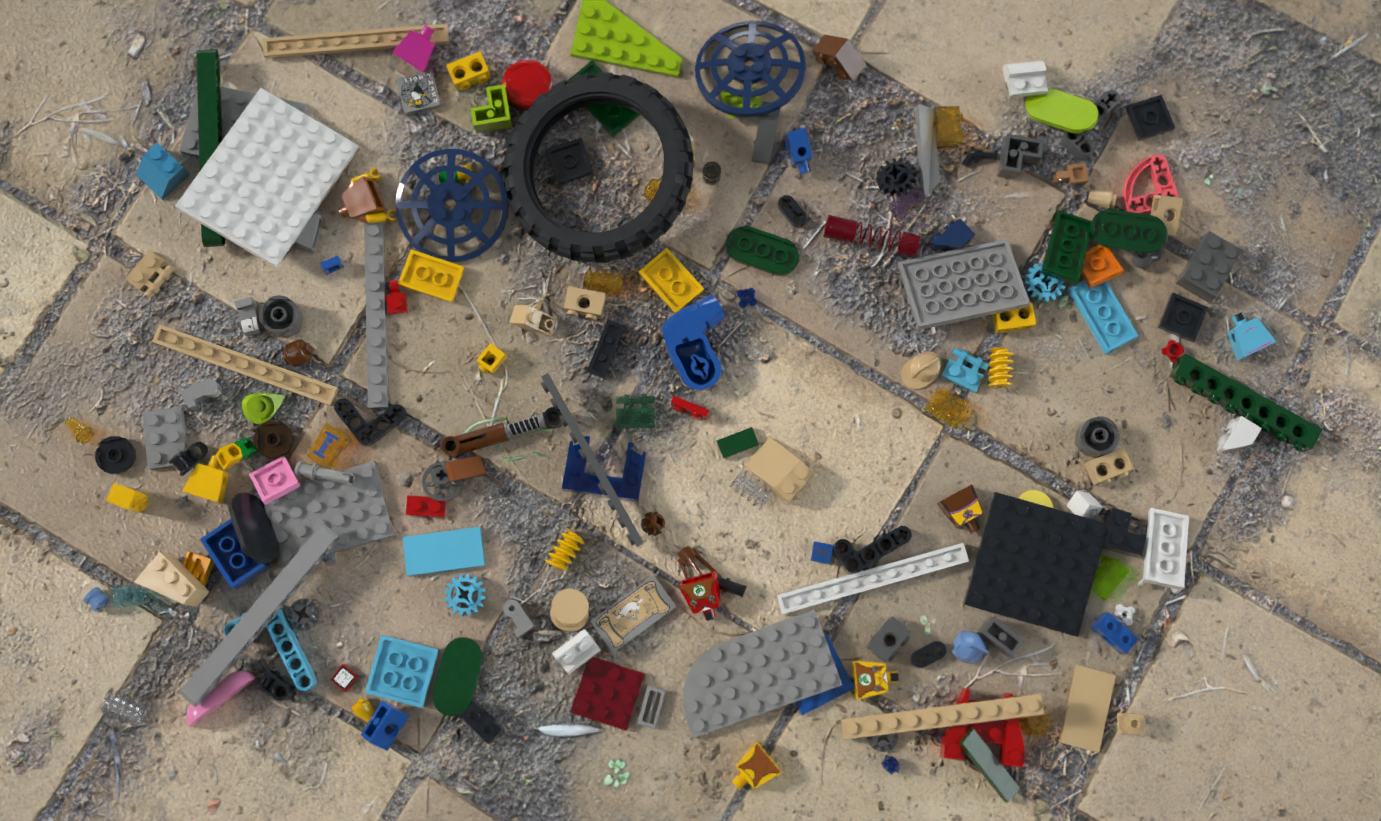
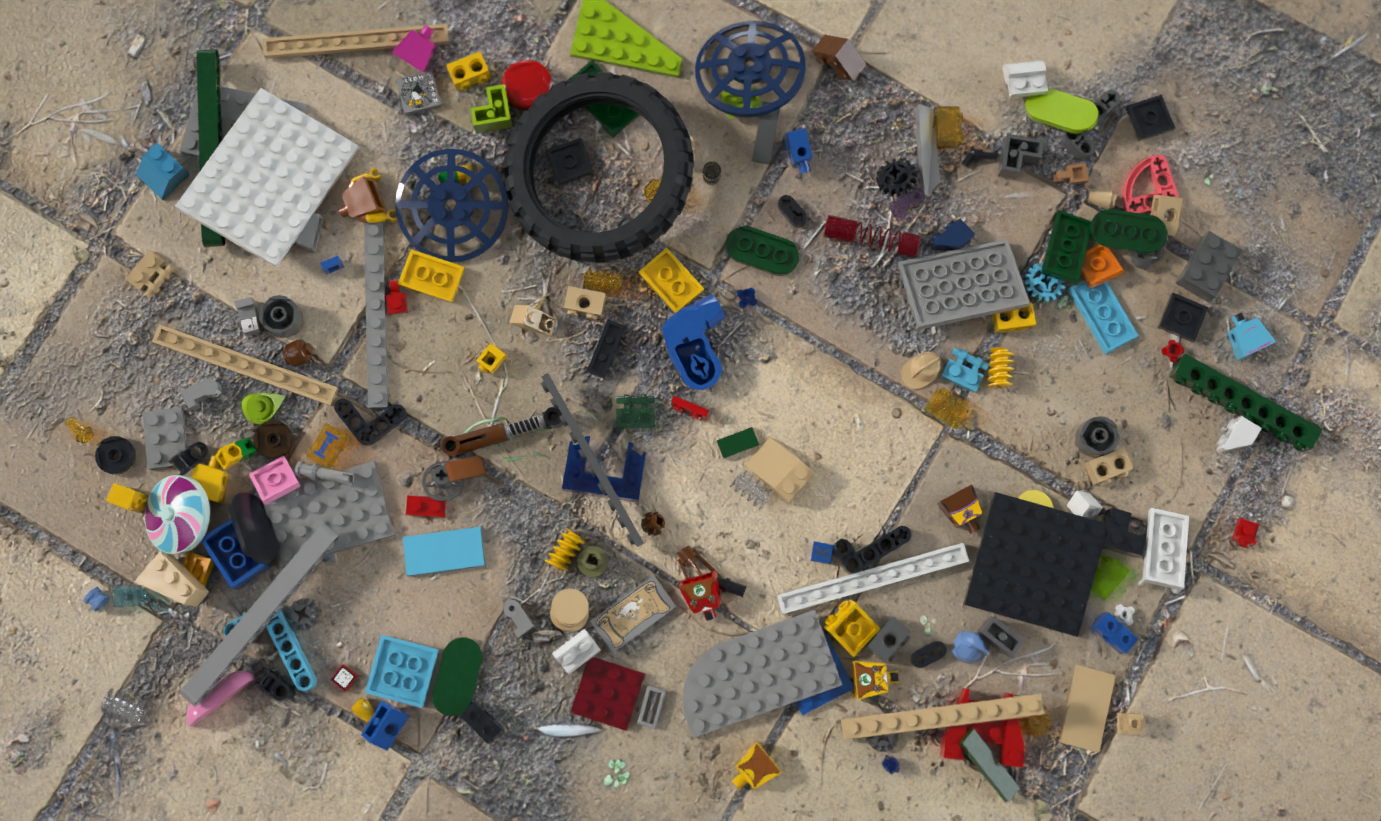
(177, 514): none -> dish
(472, 589): medium azure gear -> none
(592, 570): none -> olive piece
(851, 627): none -> yellow plate
(1245, 533): none -> red bracket

